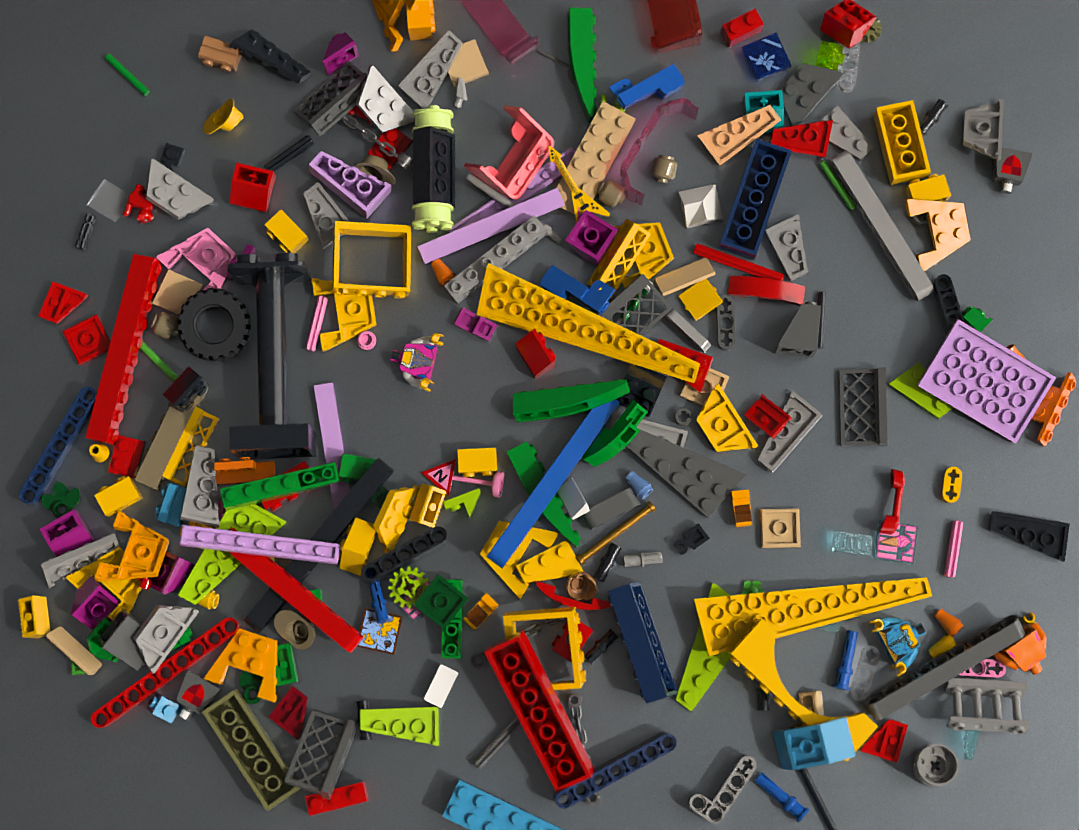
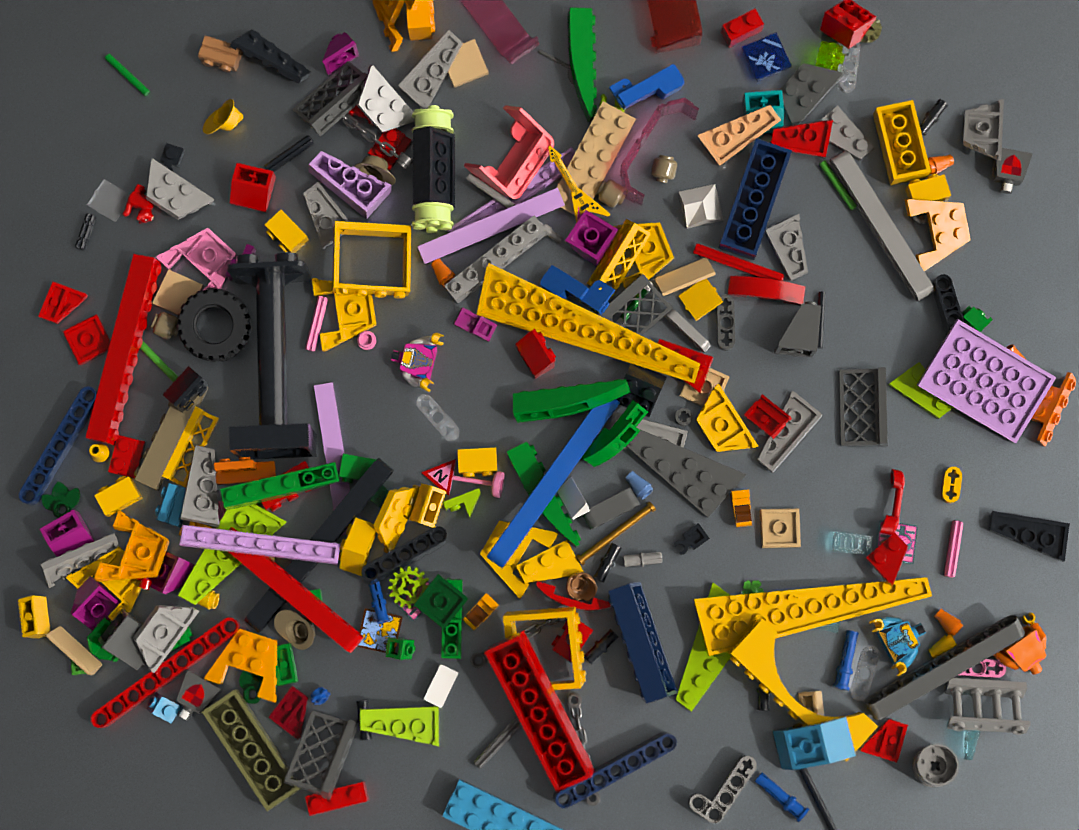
(319, 696): none -> blue plate
(405, 649): none -> green brick
(443, 431): none -> clear beam
(460, 92): light grey bar -> none
(888, 557): none -> red wing
(940, 163): none -> orange cone

